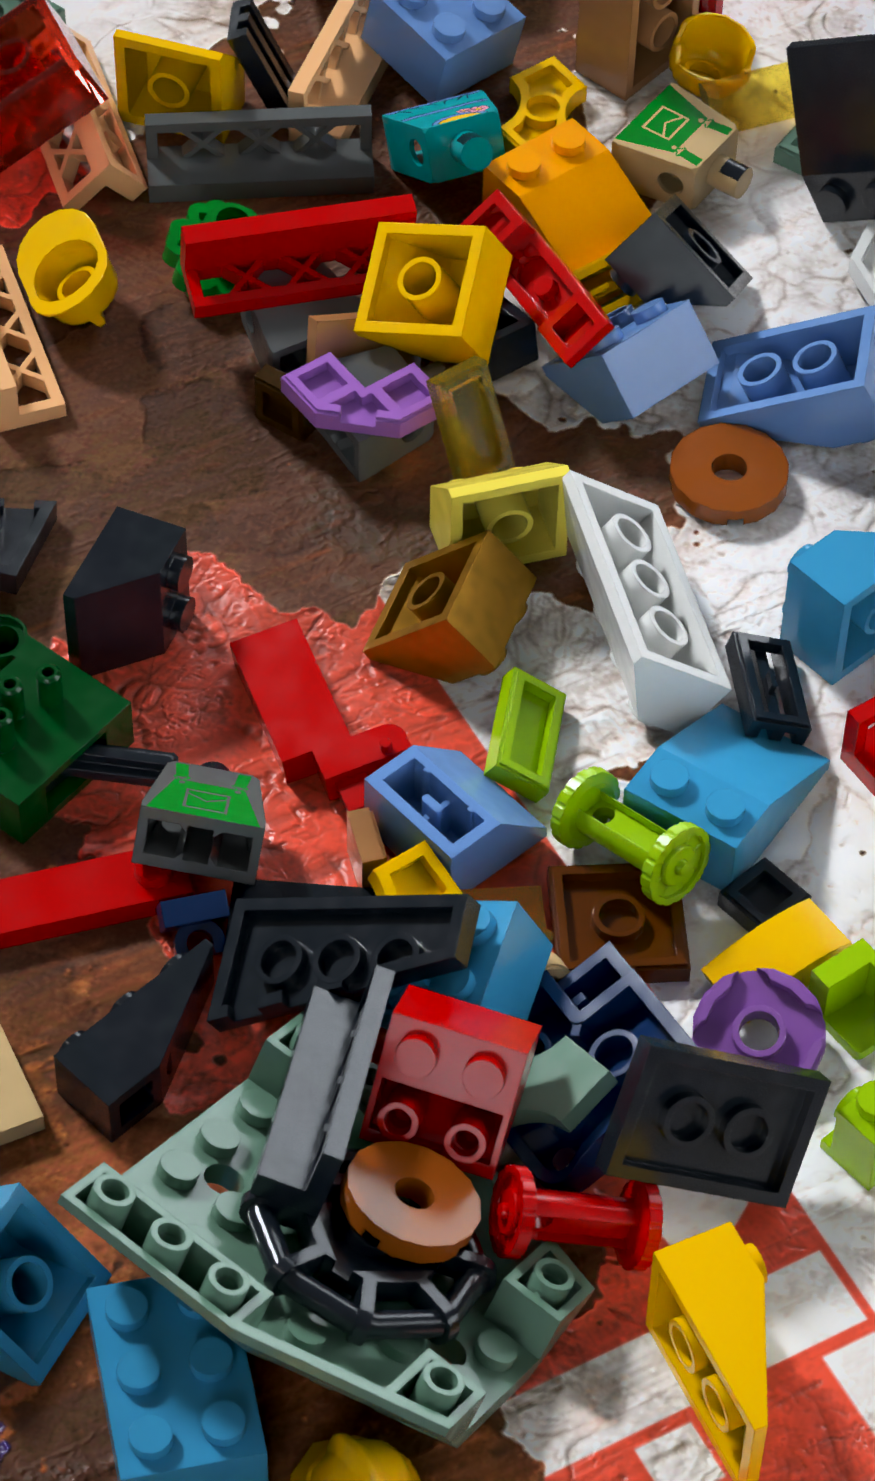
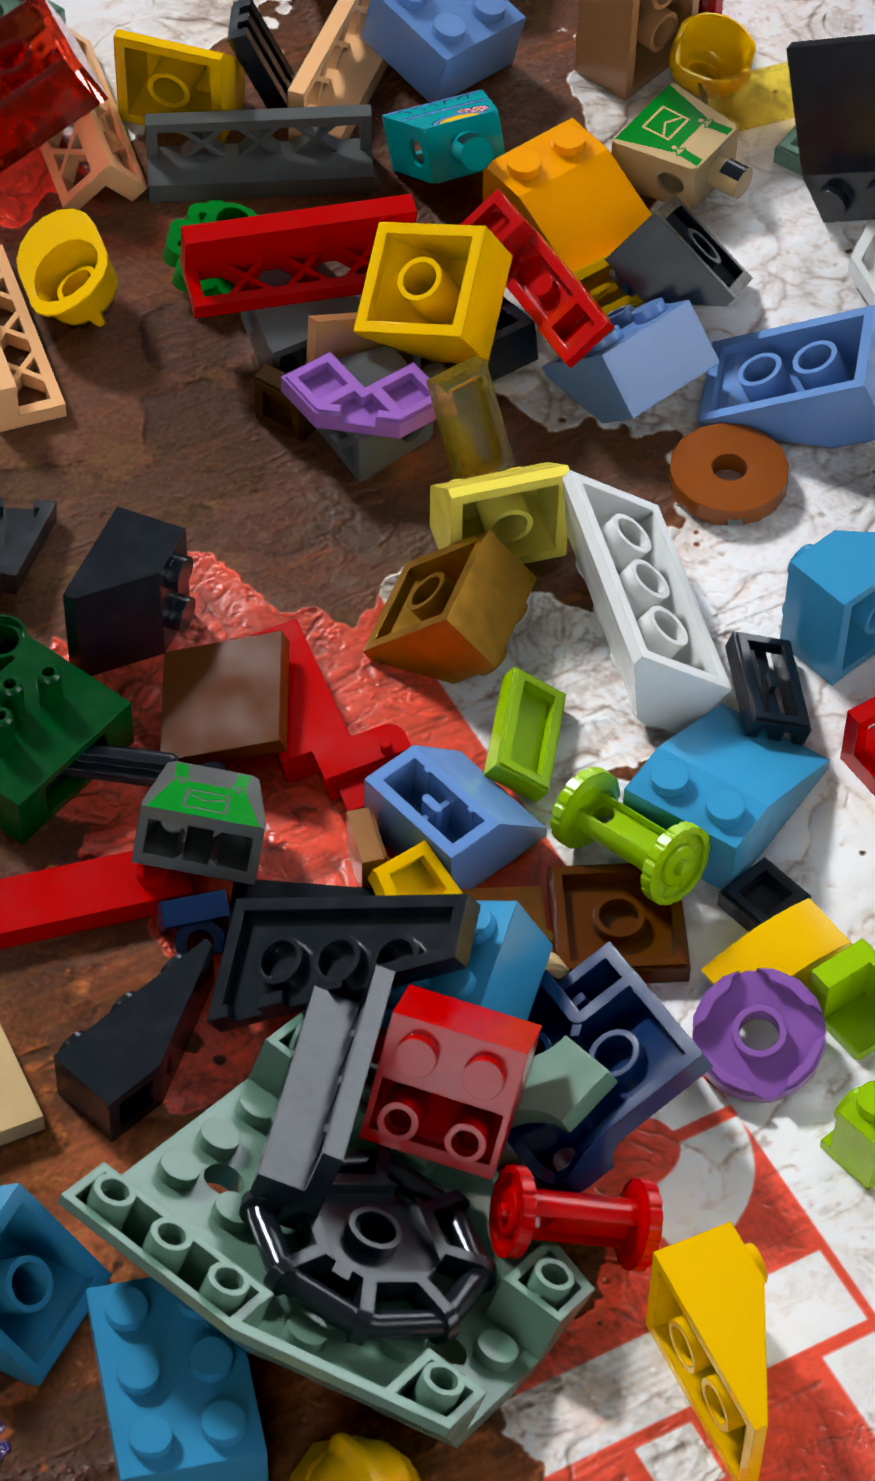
(226, 699): none -> reddish brown tile
(411, 1171): dark orange tile -> none
(545, 99): yellow tile -> none
(712, 1122): black plate -> none

